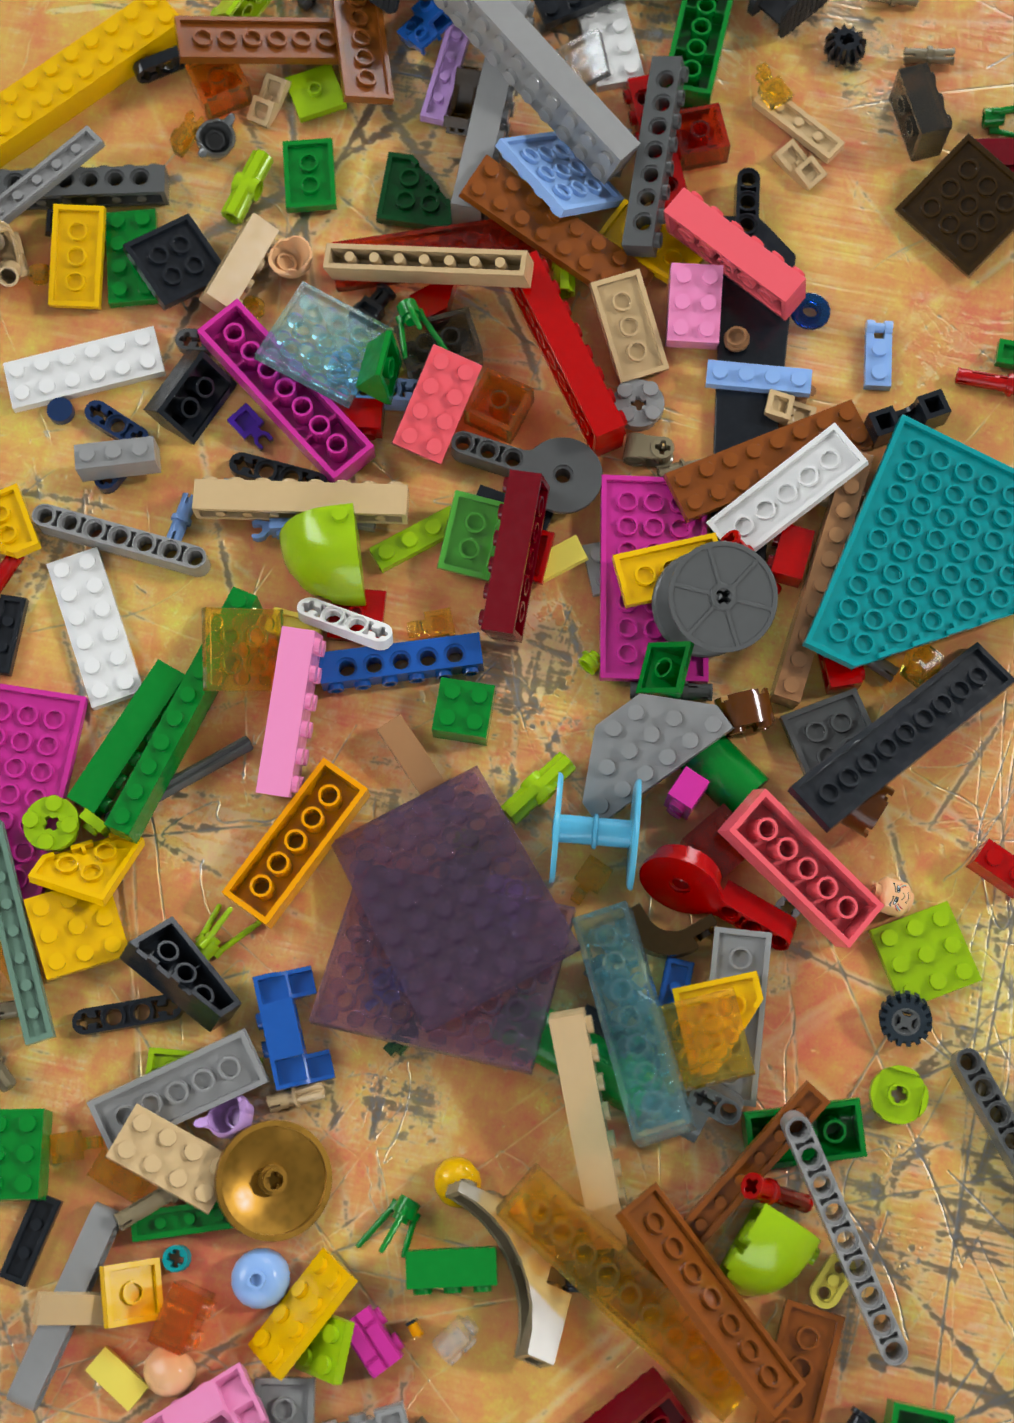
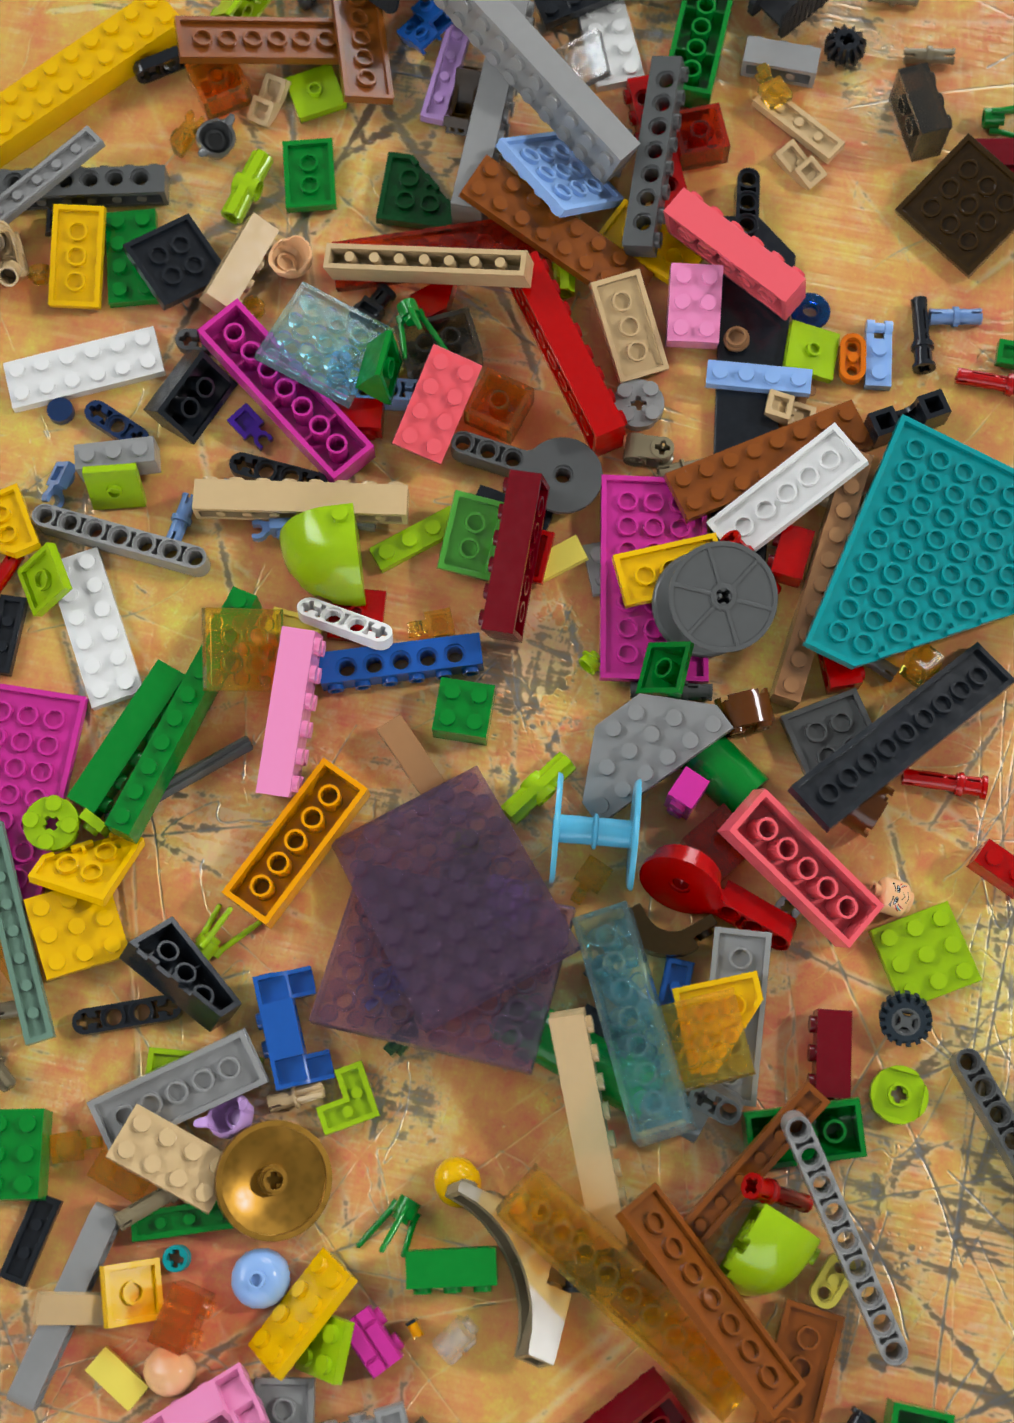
(44, 579): none -> lime plate
(59, 480): none -> medium blue plate
(114, 486): none -> lime plate
(357, 1102): none -> lime plate
(793, 62): none -> light grey brick
(811, 349): none -> lime plate
(831, 1052): none -> dark red brick
(850, 360): none -> orange plate
(922, 344): none -> black pin
(955, 316): none -> medium blue pin
(957, 783): none -> red pin

